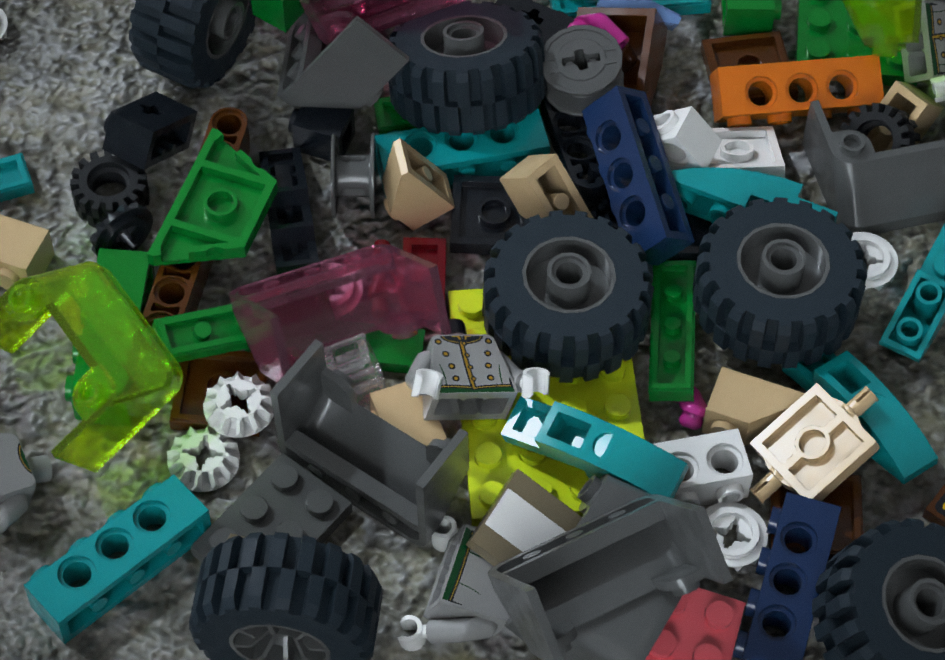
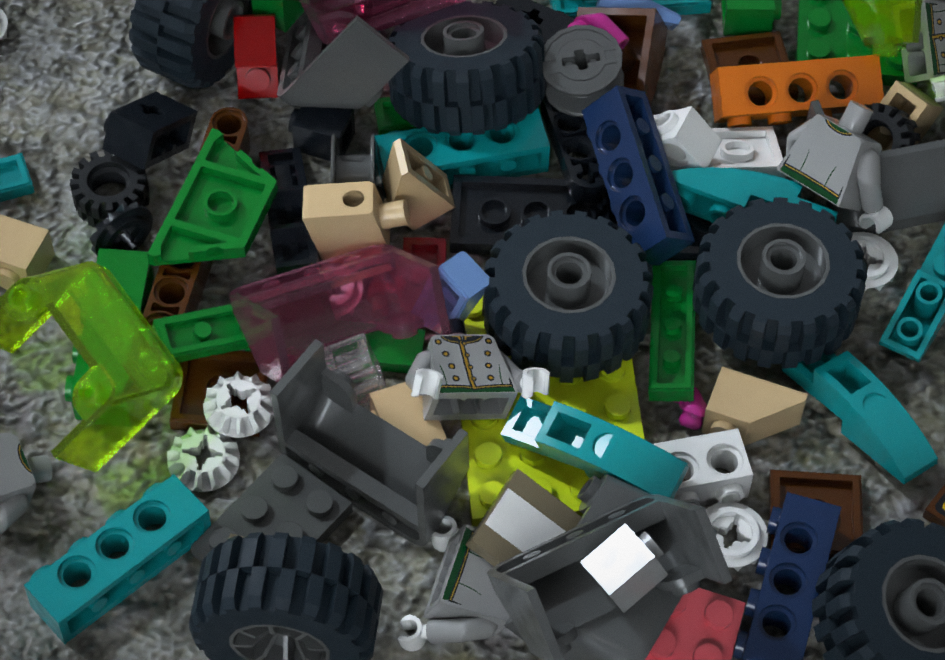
(256, 56): none -> red slope
(349, 217): none -> tan torso
(462, 285): none -> medium blue slope
(542, 186): tan slope -> none
(626, 566): none -> brick
(814, 444): tan plate -> none
(840, 163): none -> light grey torso

